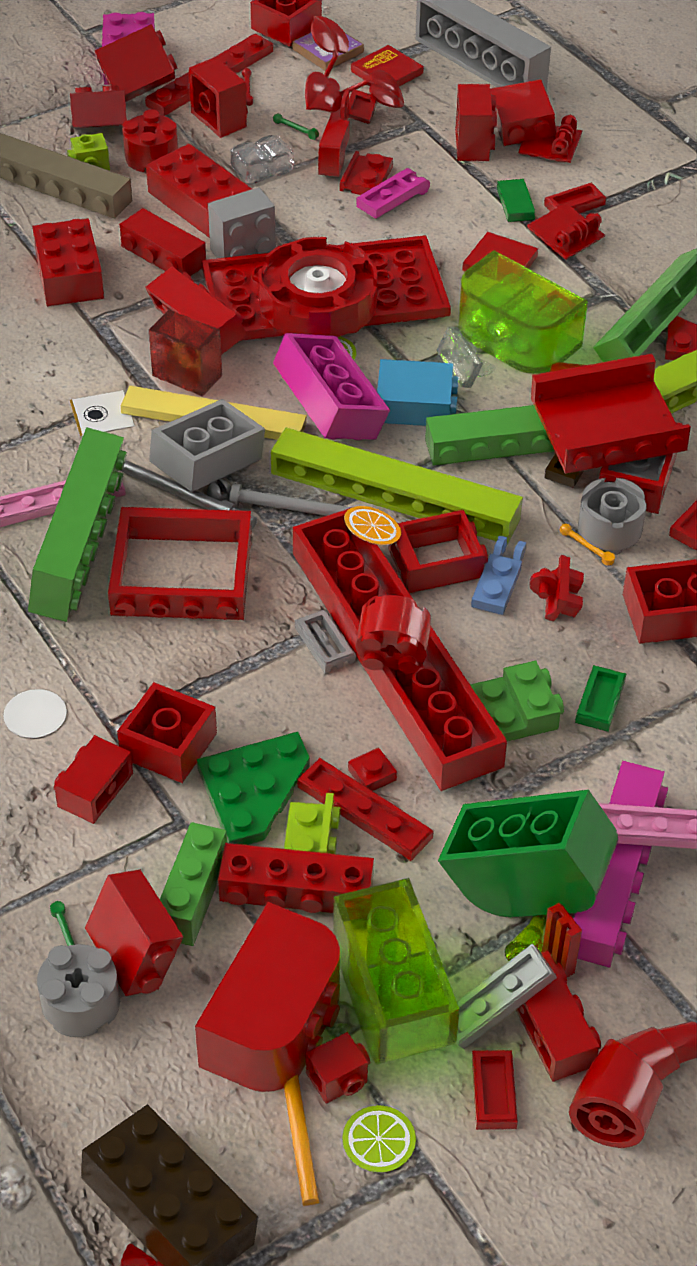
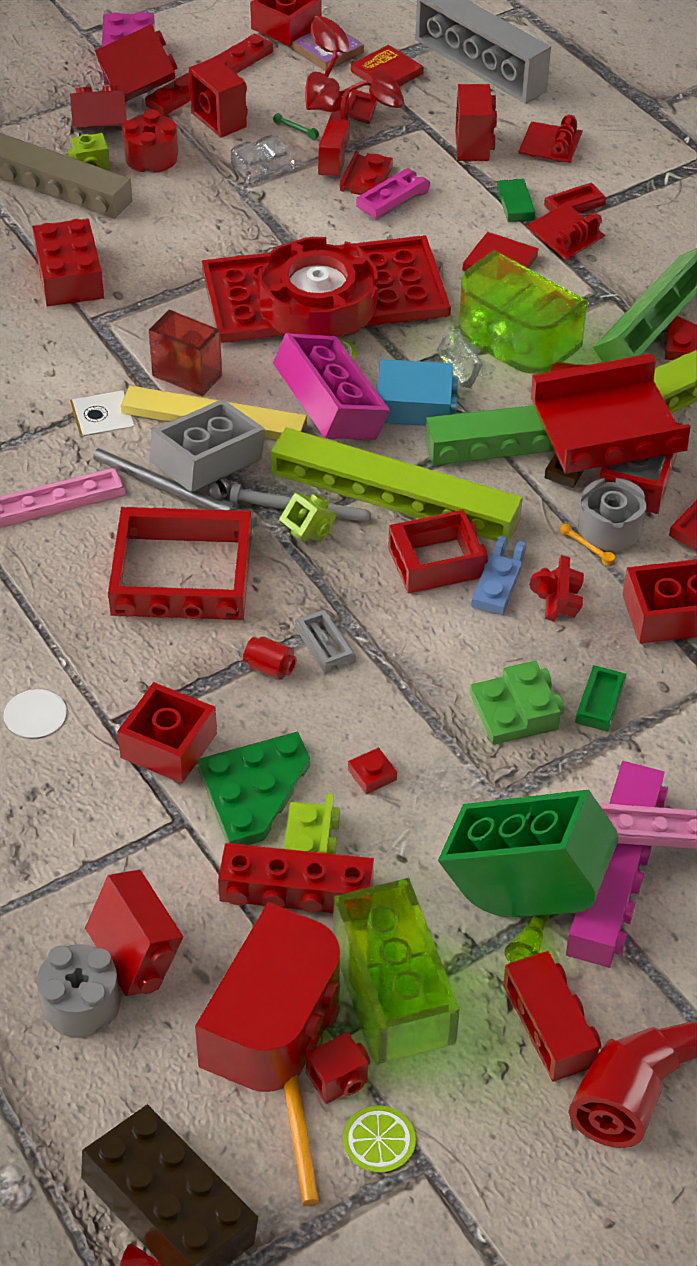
(58, 910): green hinge -> none
(77, 525): bright green brick -> none
(93, 779): red brick -> none
(162, 242): red brick -> none
(180, 294): red brick -> none
(188, 182): red brick -> none
(194, 879): bright green brick -> none
(242, 224): light grey brick -> none
(246, 73): red hinge -> none
(270, 657): none -> red brick
(308, 517): none -> lime brick
(366, 809): red tile -> none
(372, 525): light orange sticker -> none
(393, 634): red brick -> none
(432, 705): red brick -> none
(494, 1089): red tile -> none
(502, 994): tile -> none
(524, 112): red brick -> none
(560, 942): red tile -> none

